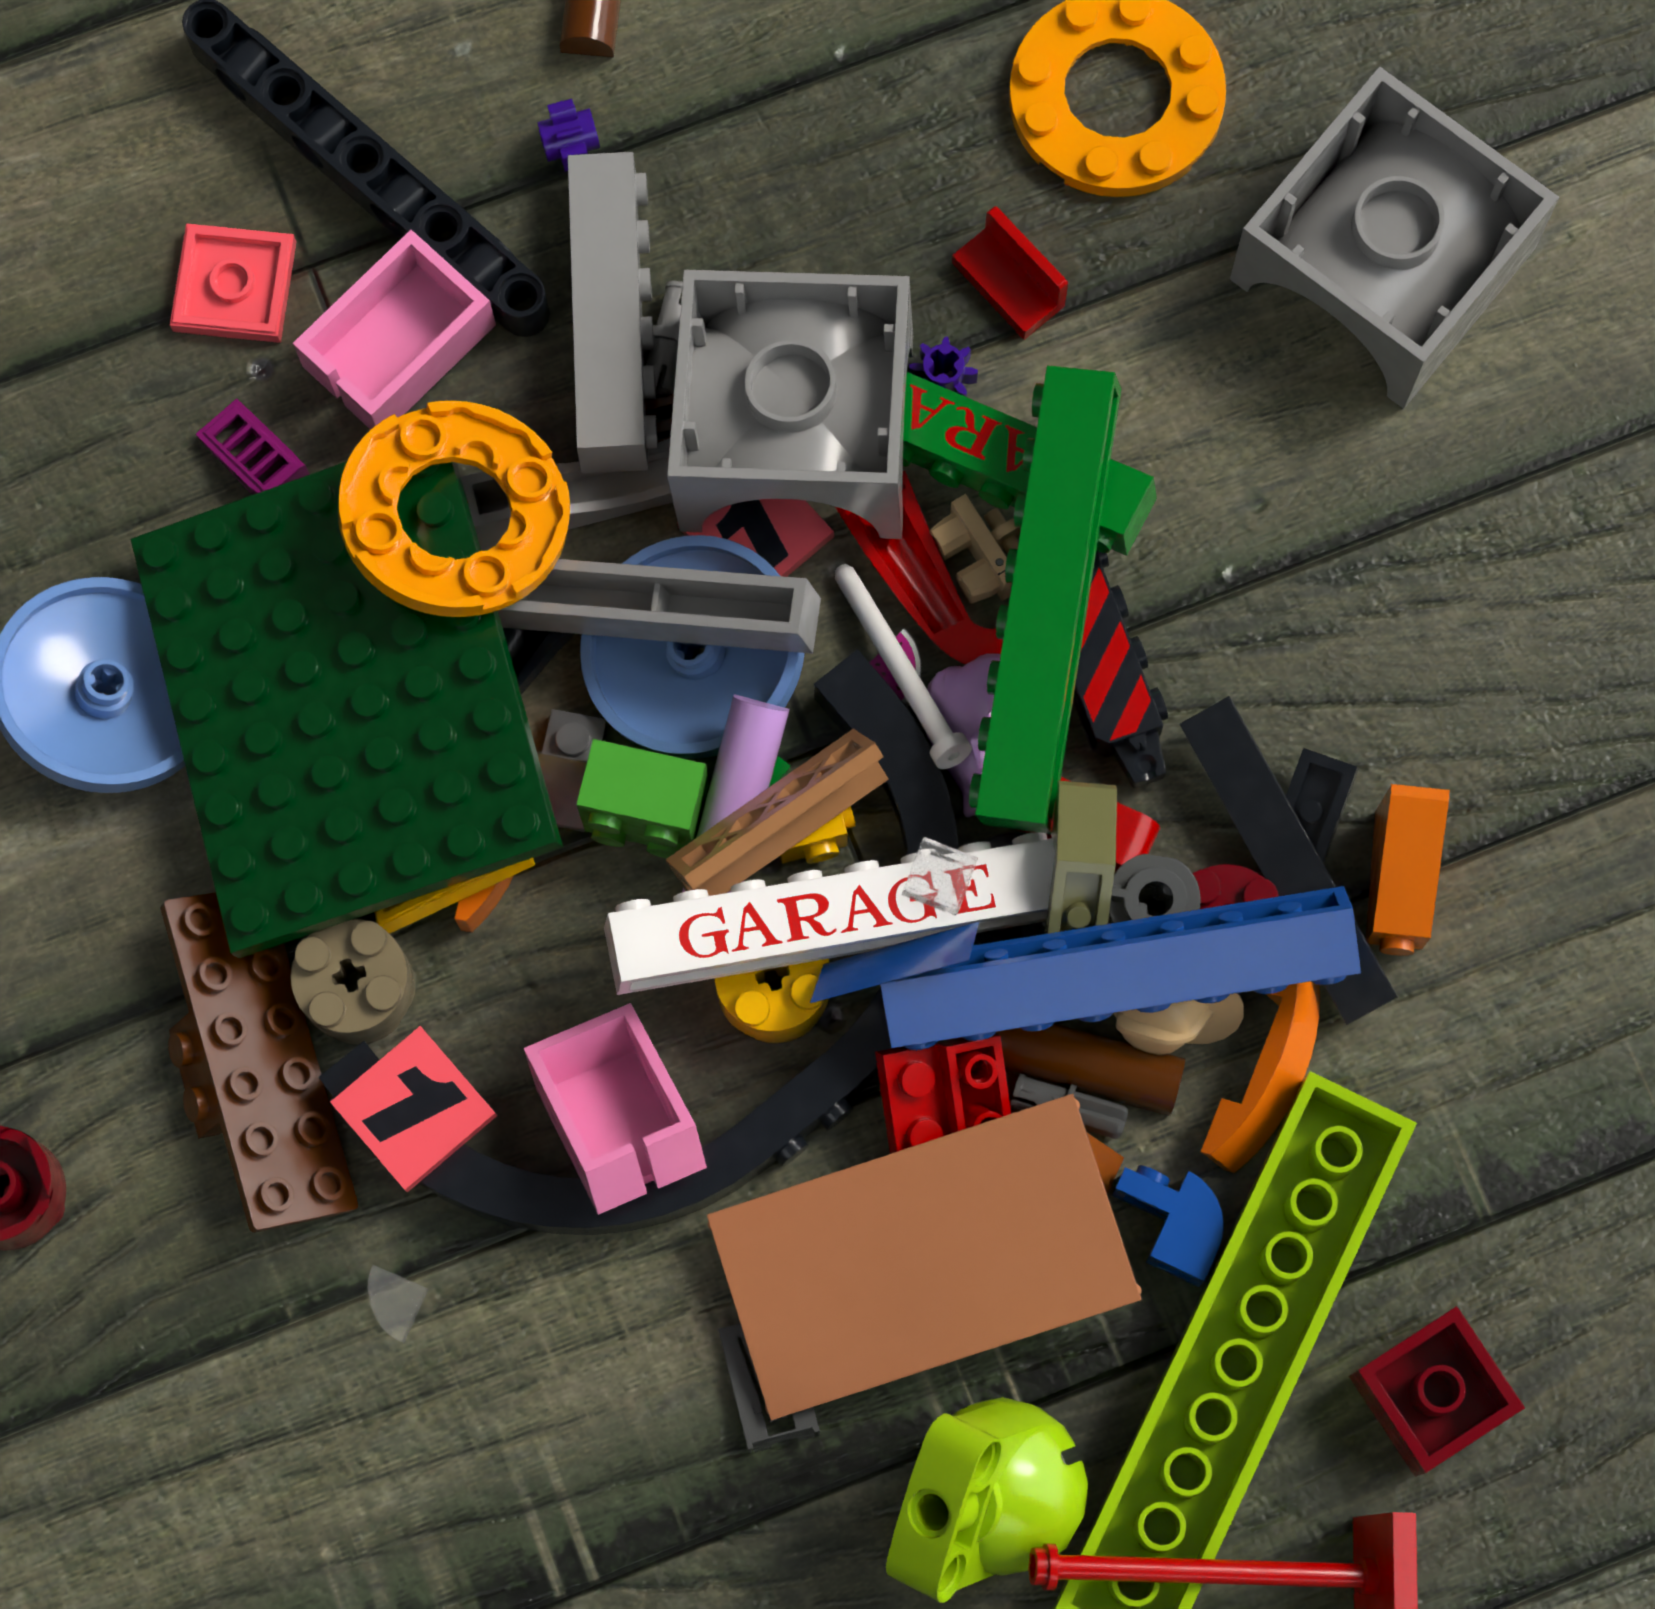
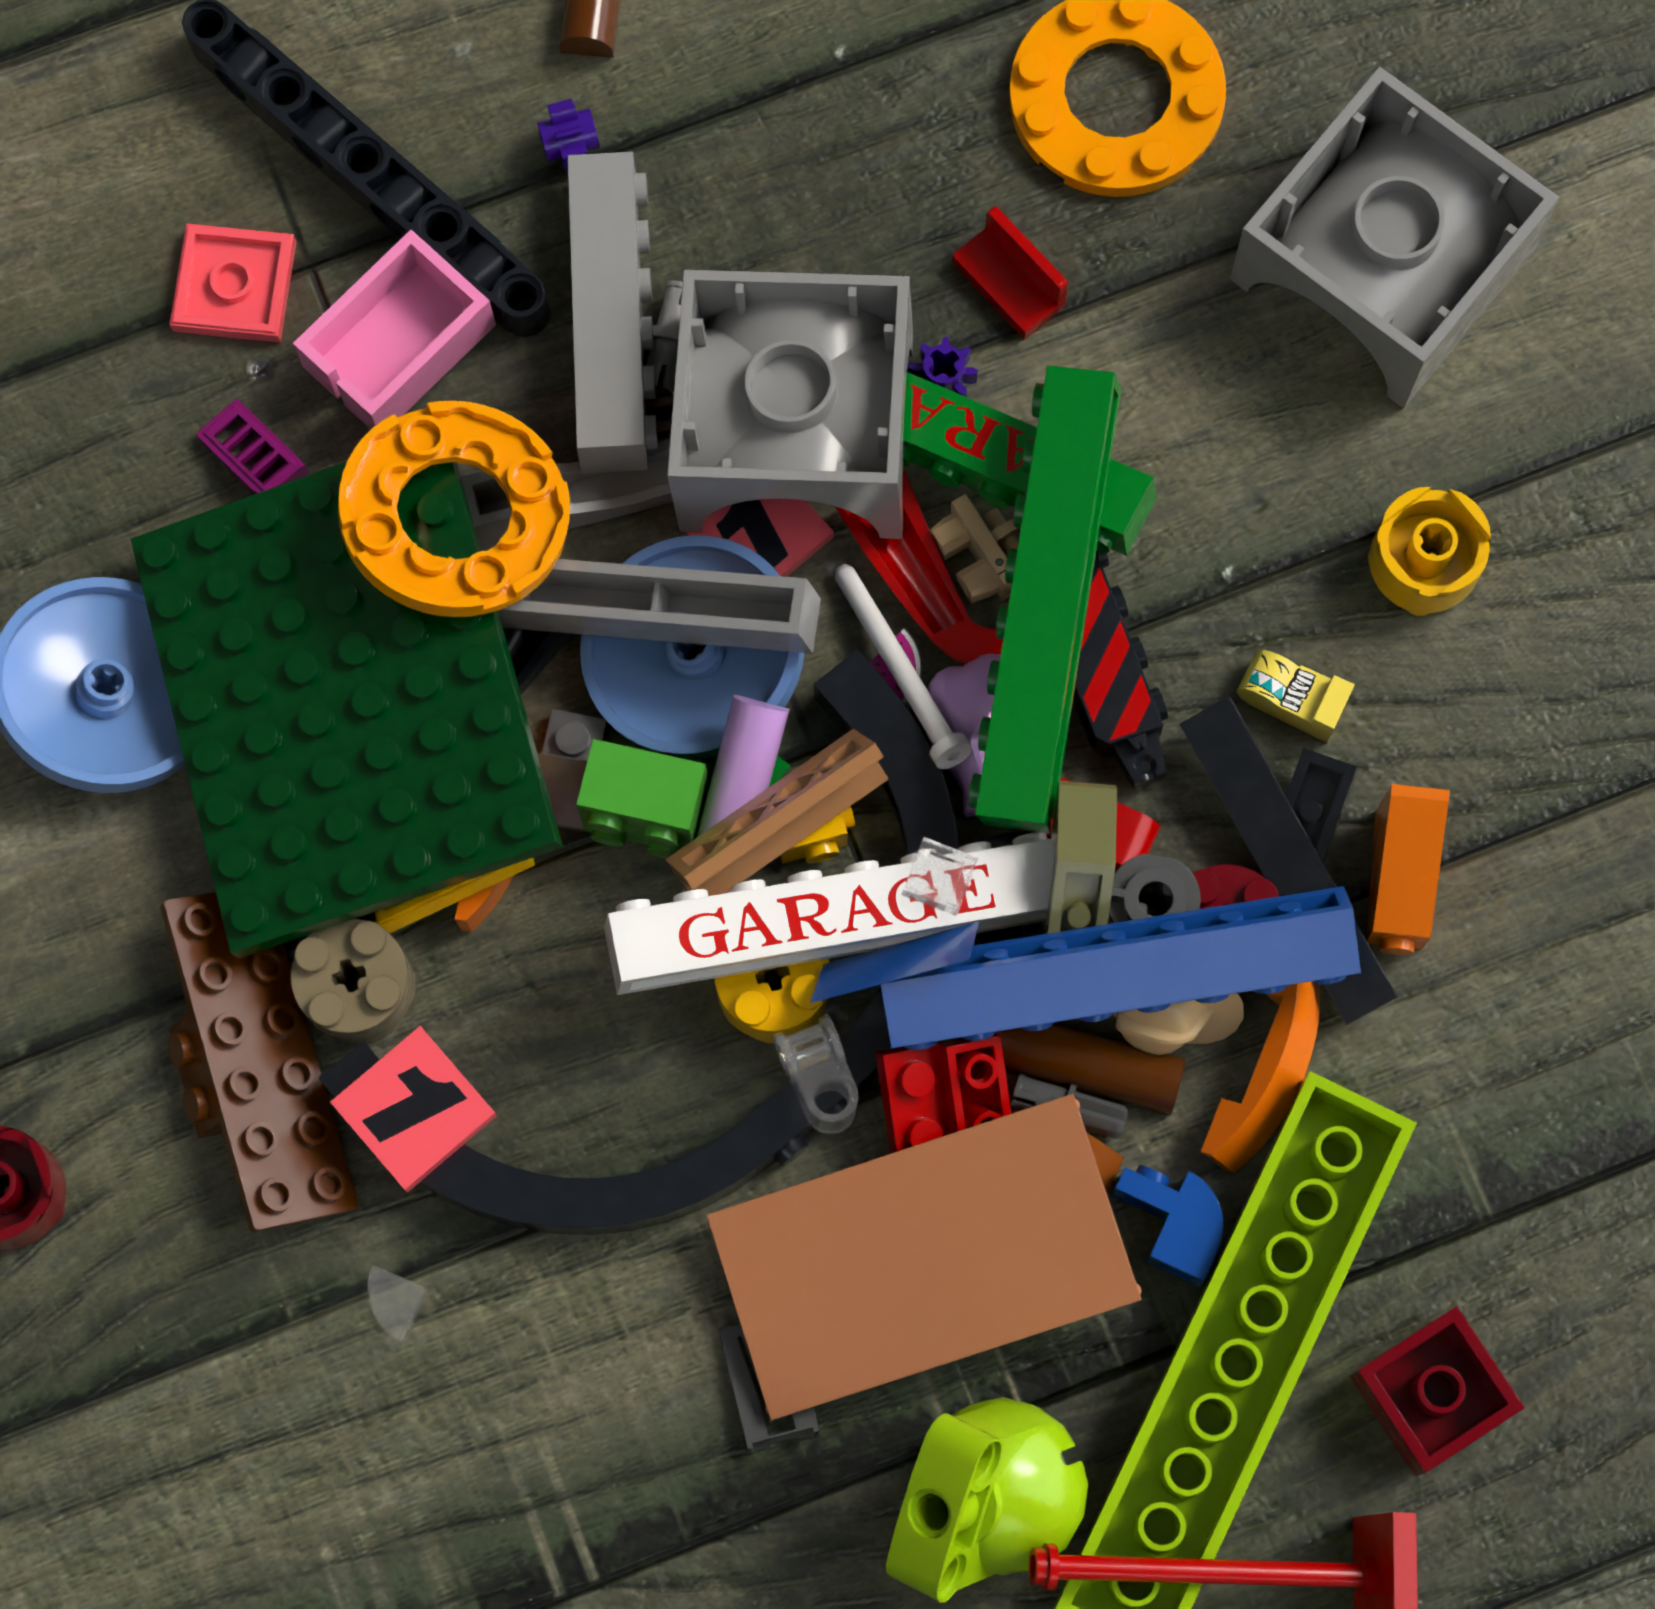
(615, 1108): bright pink piece -> none
(816, 1064): none -> clear piece
(1294, 693): none -> light yellow leg
(1428, 520): none -> yellow brick

